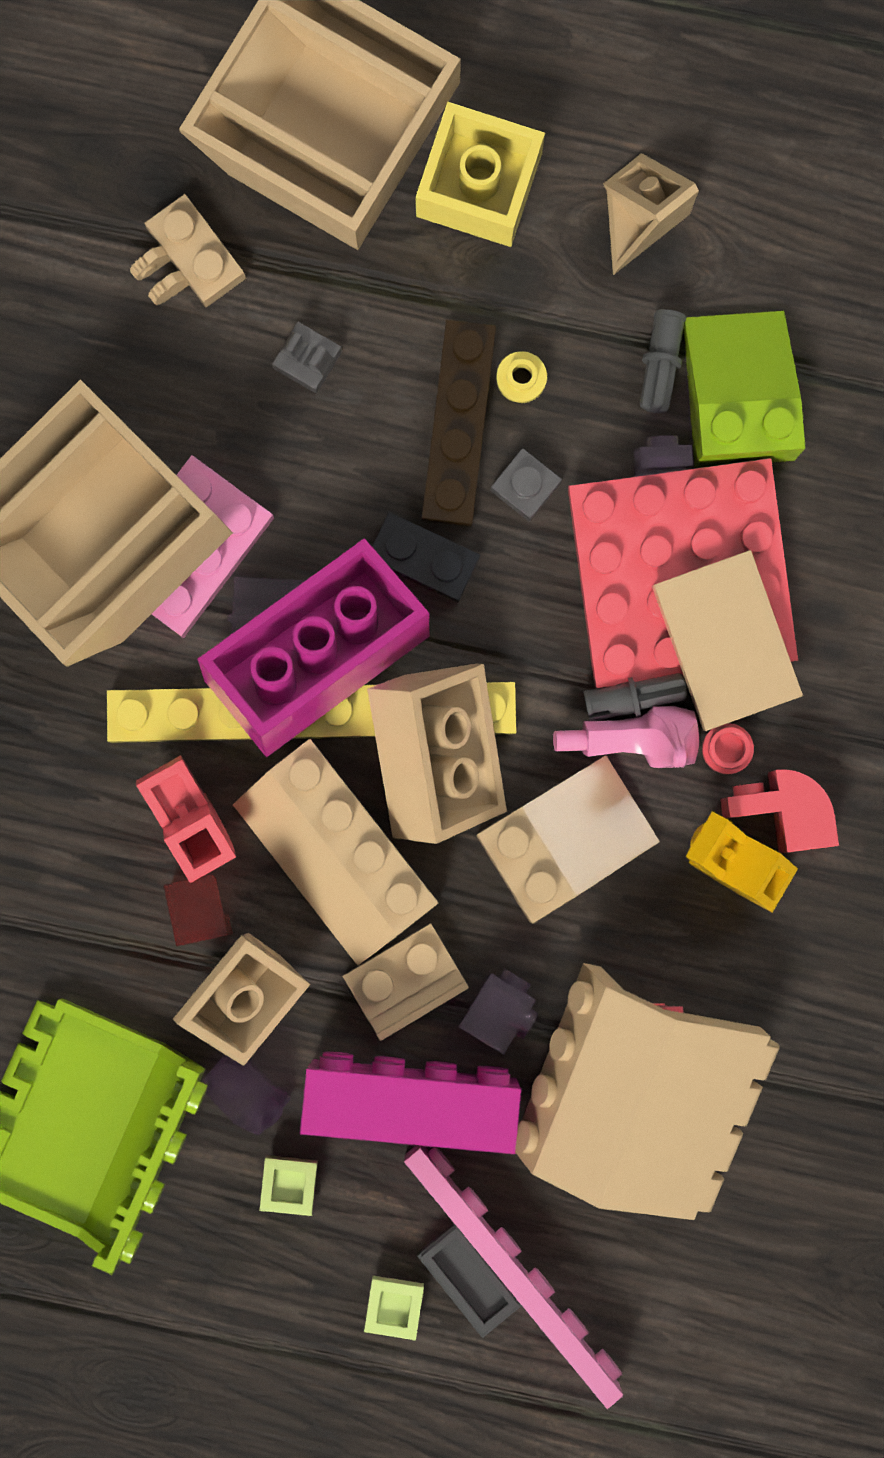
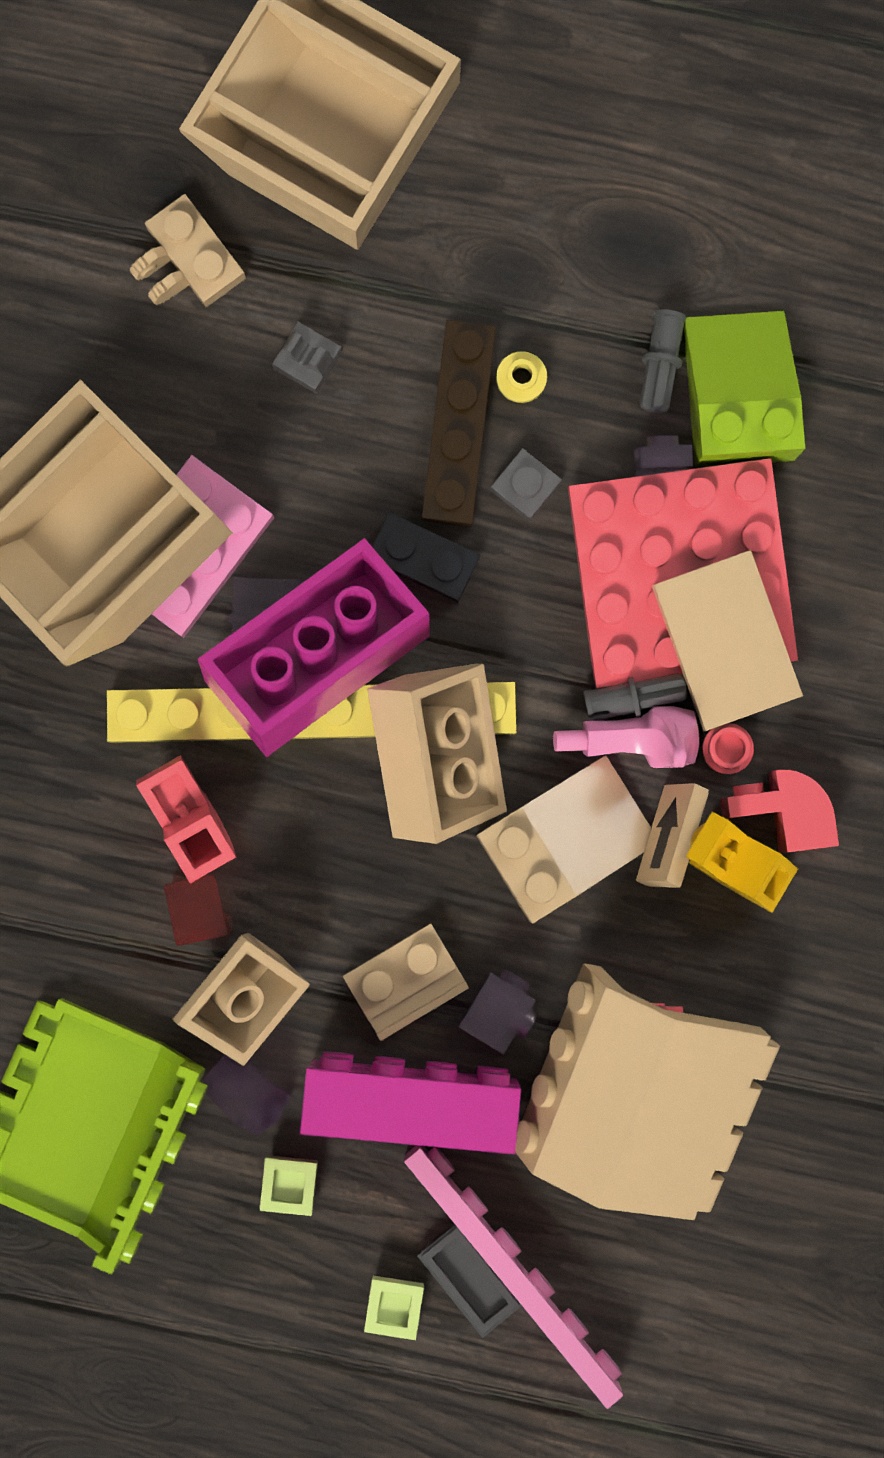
(334, 852): tan slope -> none
(479, 174): light yellow brick -> none
(644, 206): tan slope -> none
(671, 835): none -> tan tile

